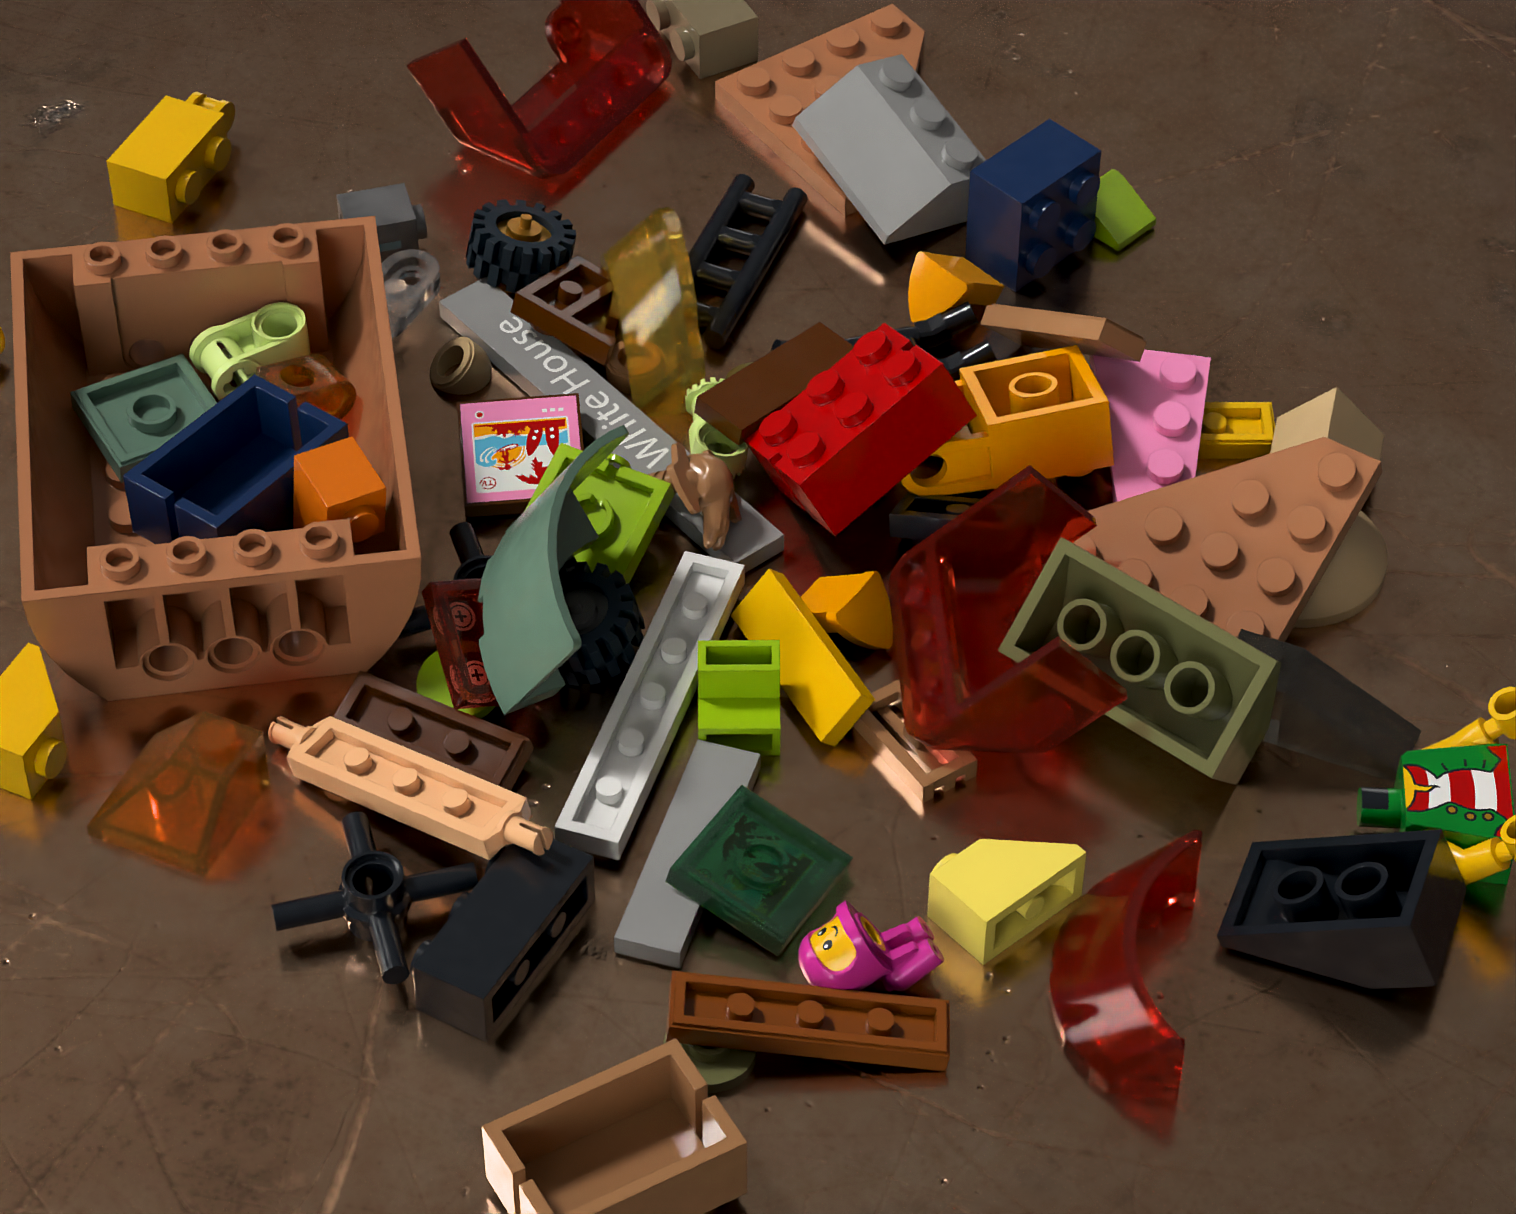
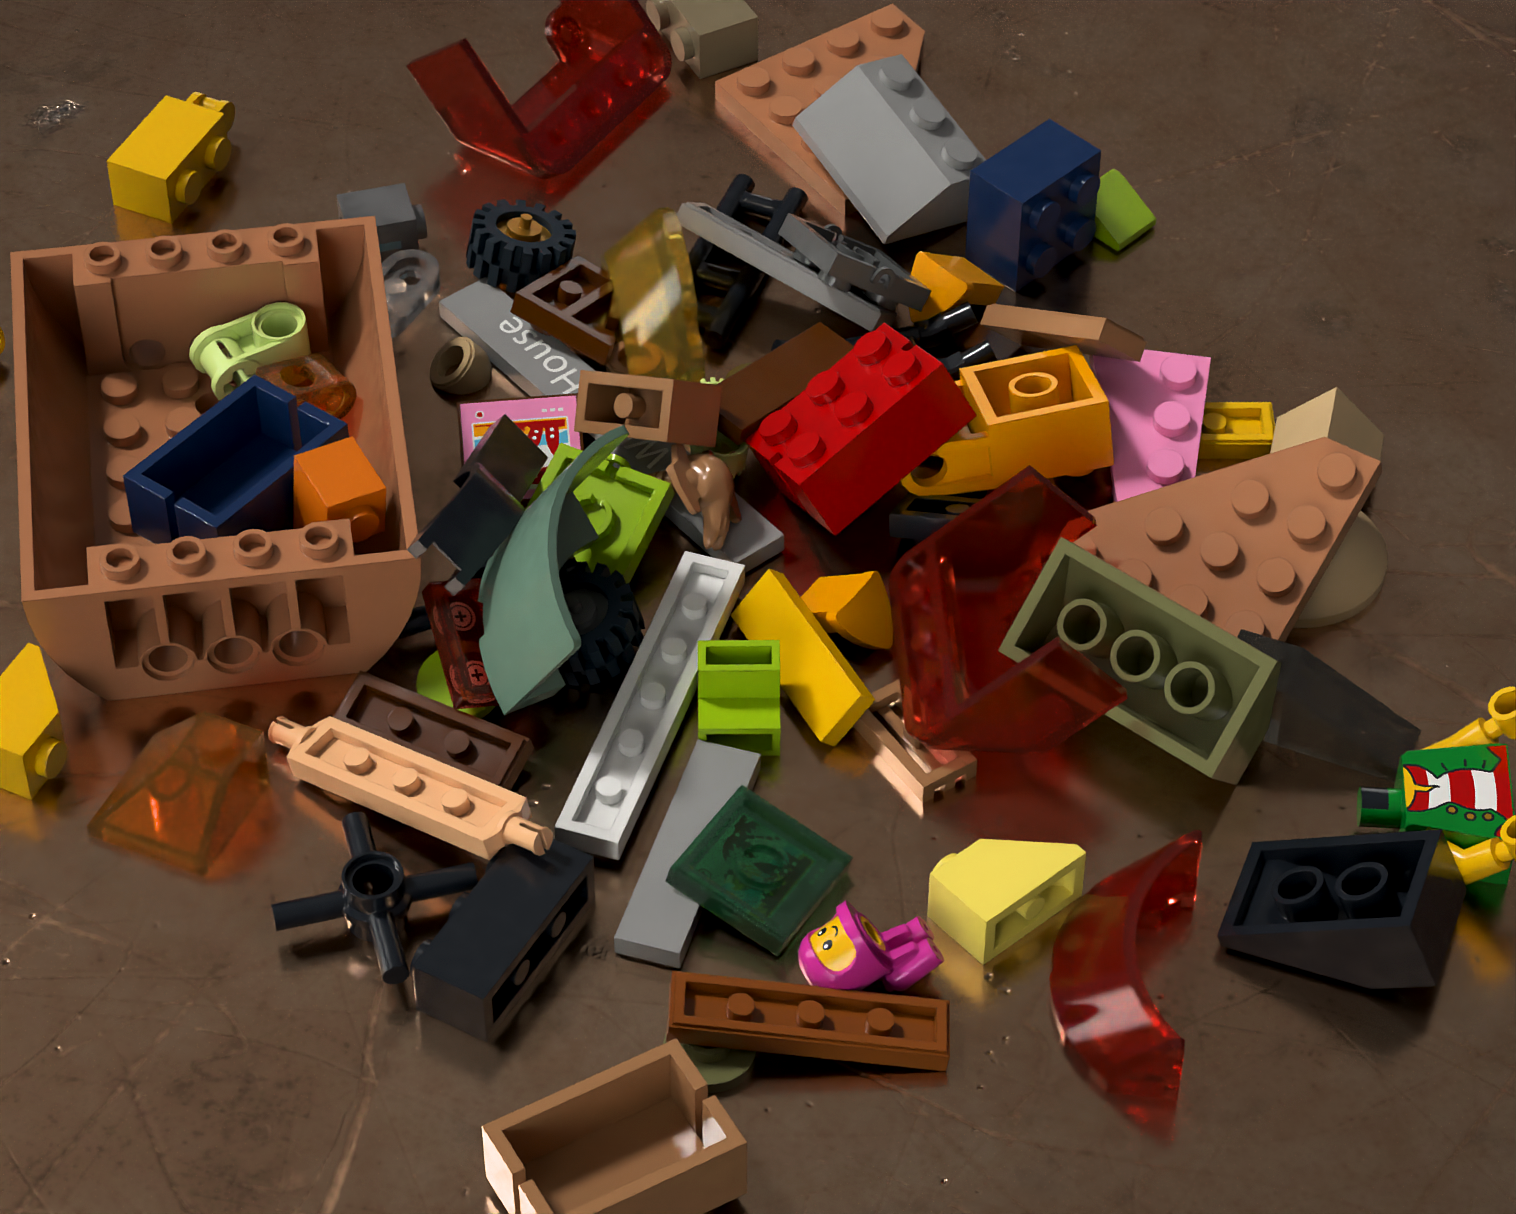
(141, 410): sand green tile -> none
(487, 501): none -> black piece
(648, 407): none -> medium nougat brick
(780, 264): none -> light grey tile
(851, 262): none -> dark grey plate

